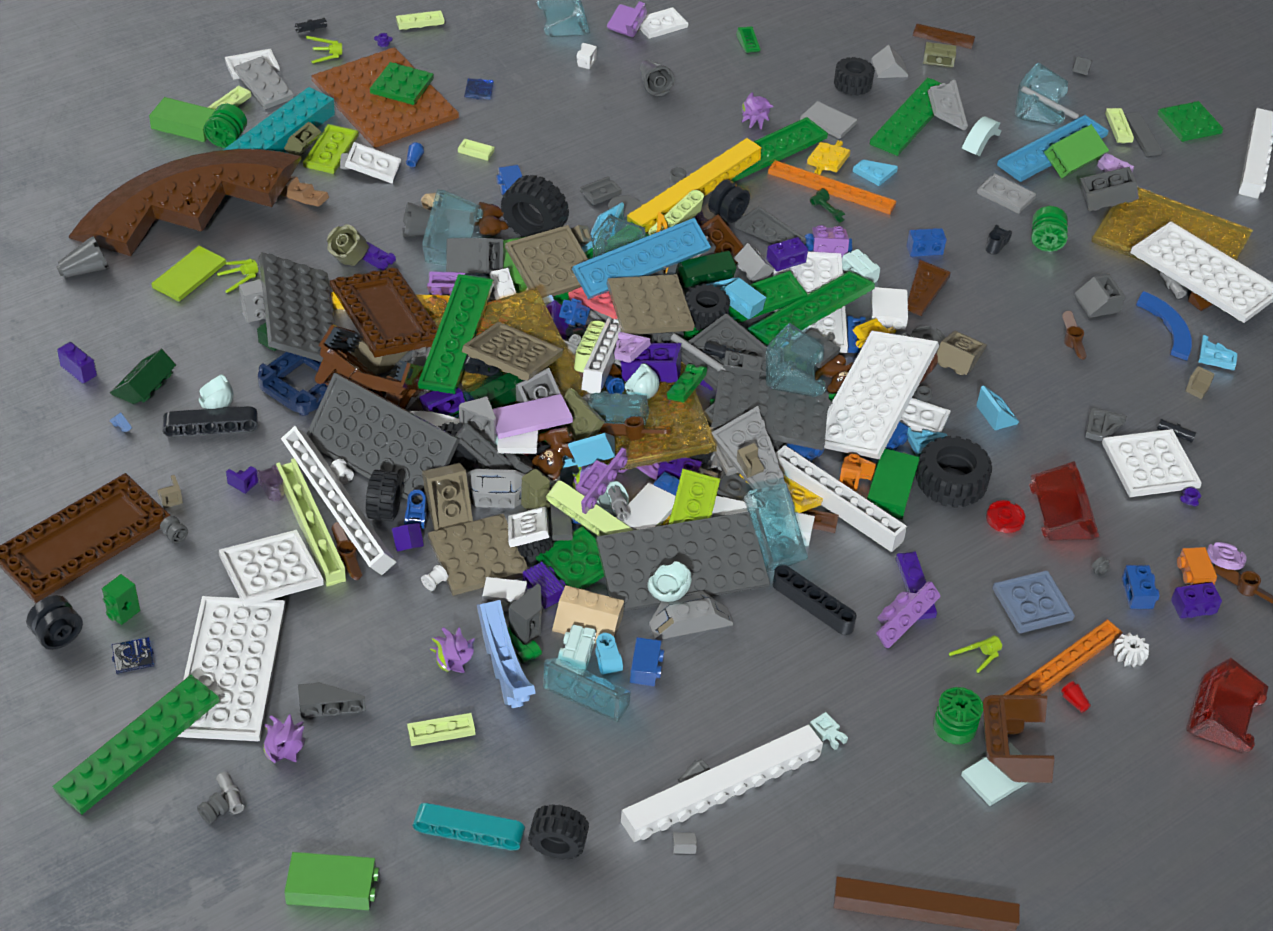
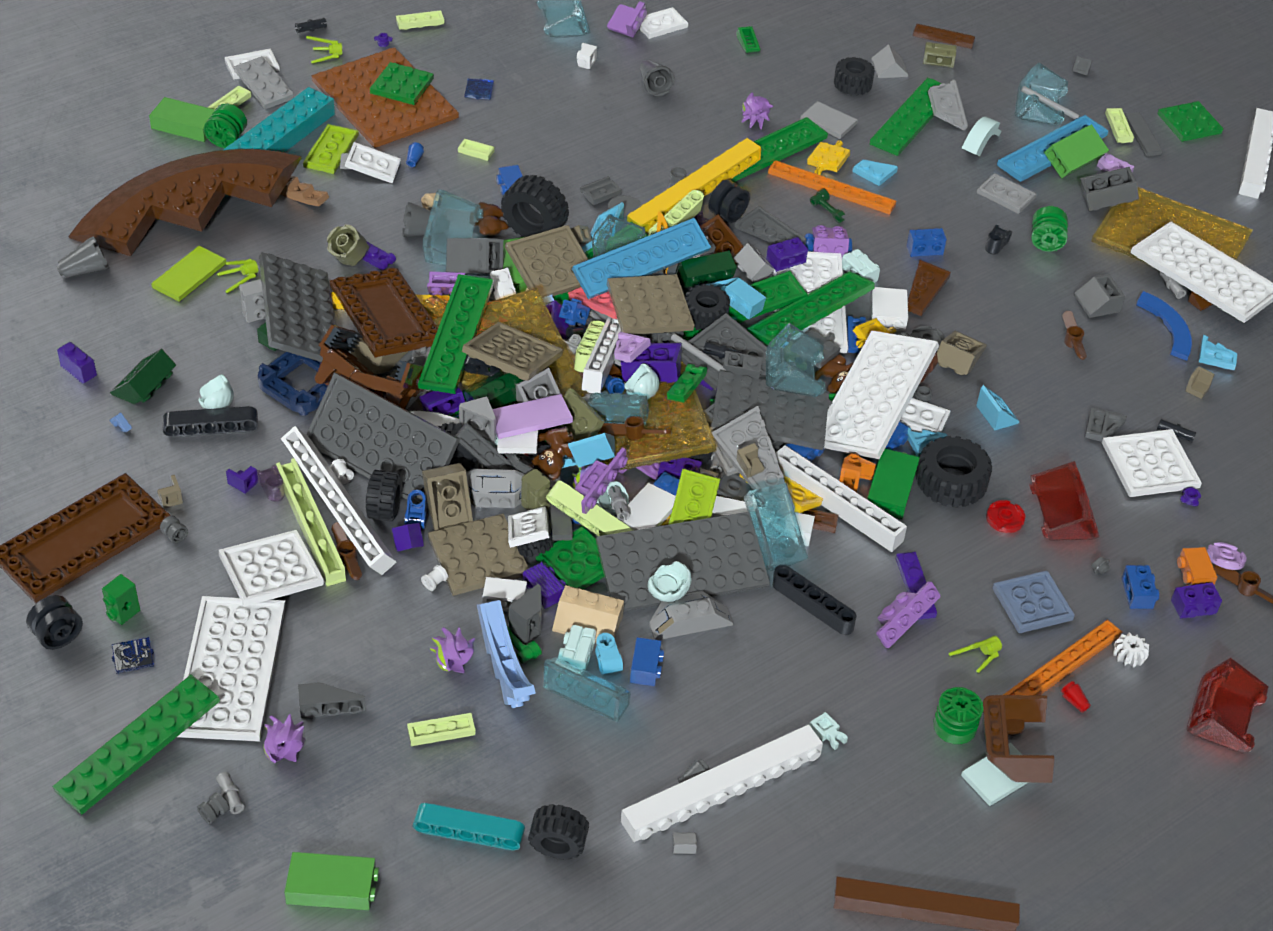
(302, 139): olive brick -> none

